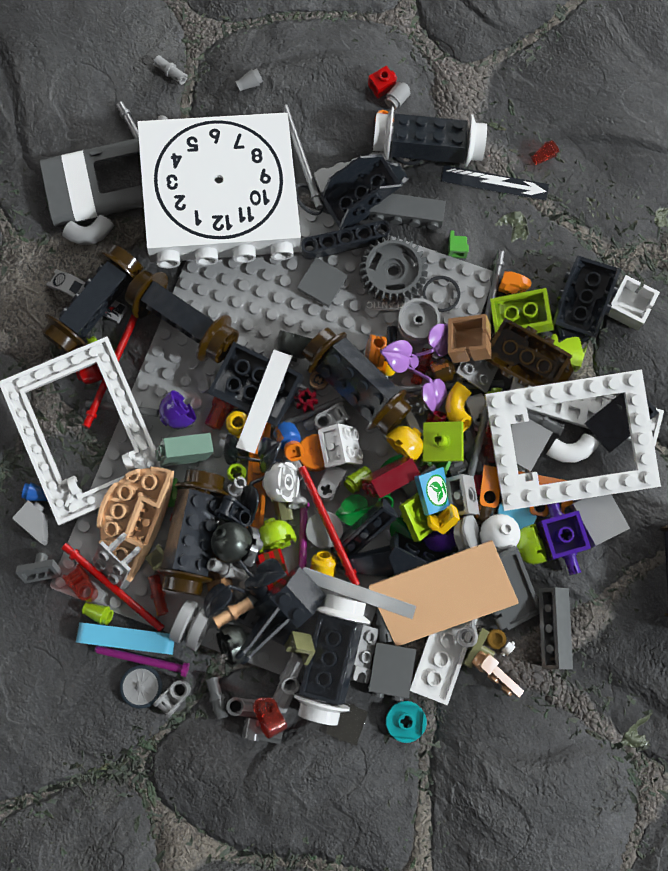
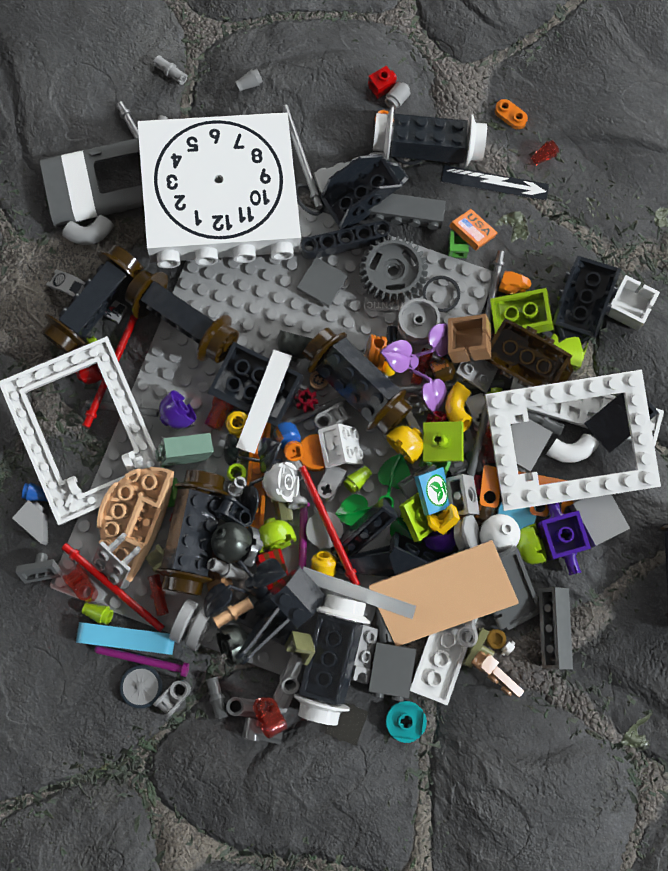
(390, 477): dark red brick -> none
(473, 229): none -> orange tile
(509, 115): none -> orange plate

